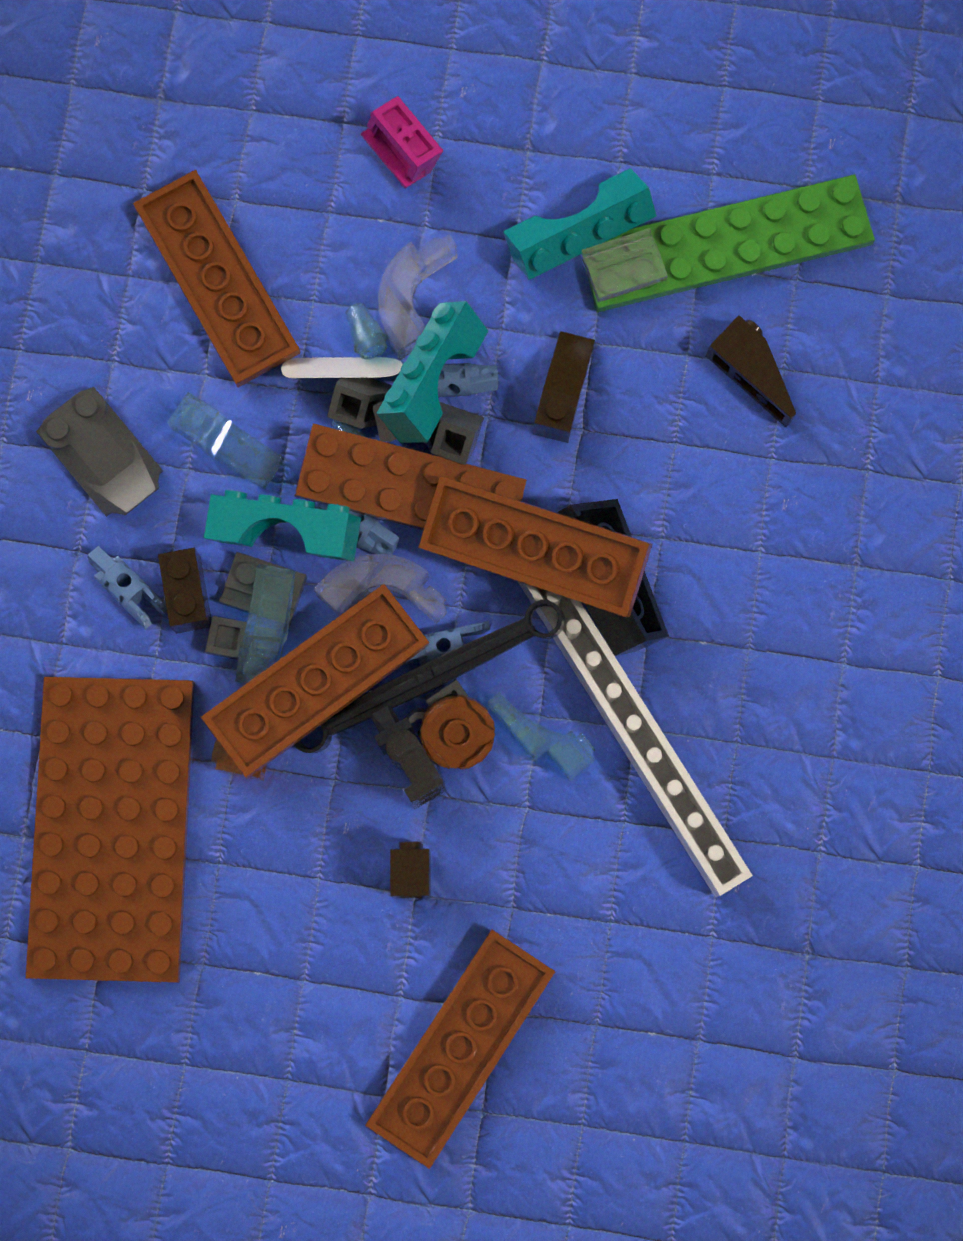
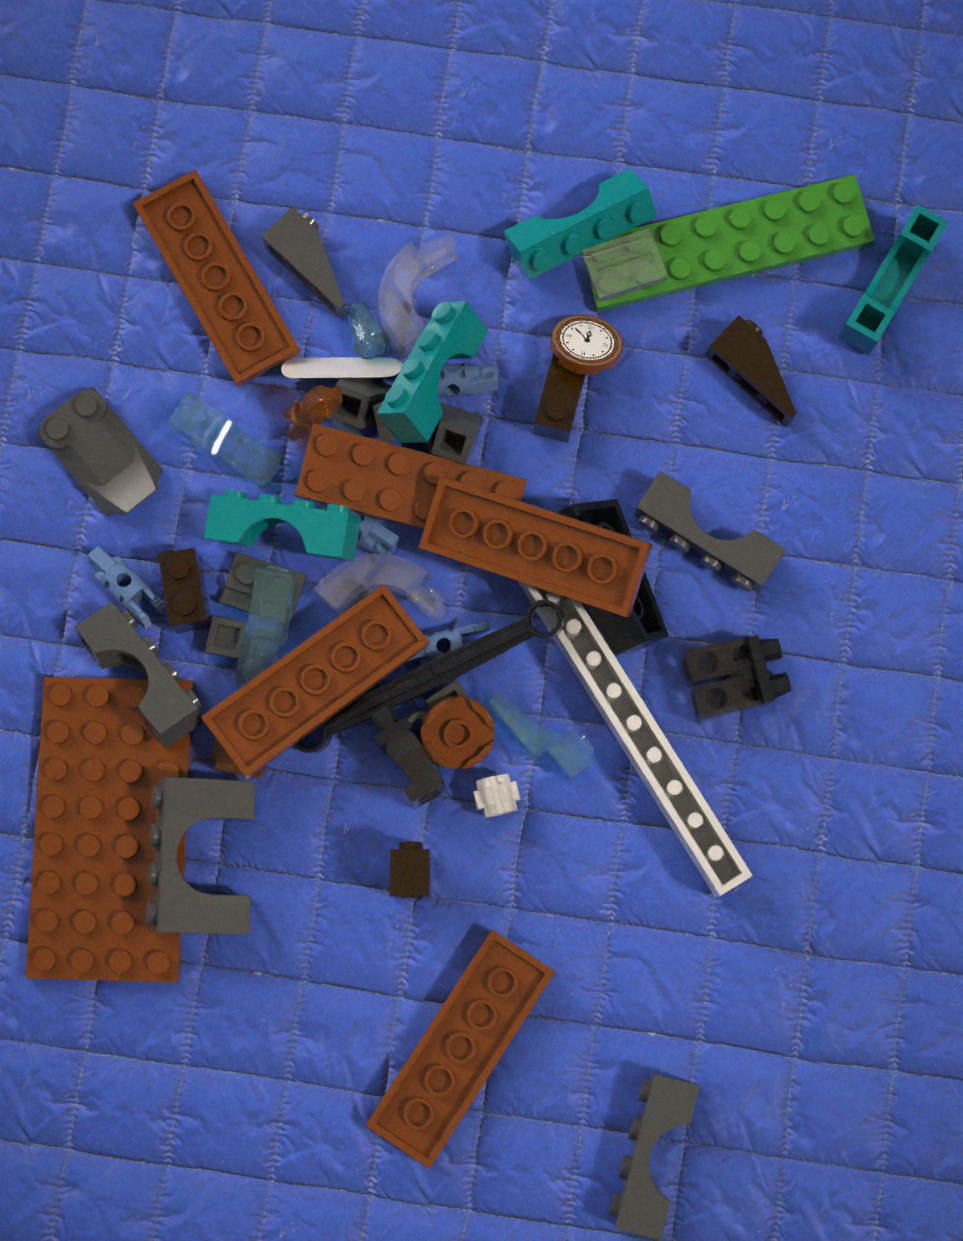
(114, 642): none -> dark grey arch
(174, 902): none -> dark grey arch
(301, 251): none -> dark grey slope
(312, 408): none -> clear orange hinge
(401, 142): dark pink hinge -> none
(496, 795): none -> white gear
(586, 344): none -> tile
(666, 1105): none -> dark grey arch
(668, 510): none -> dark grey arch
(745, 673): none -> clear smoke hips
(893, 279): none -> teal arch

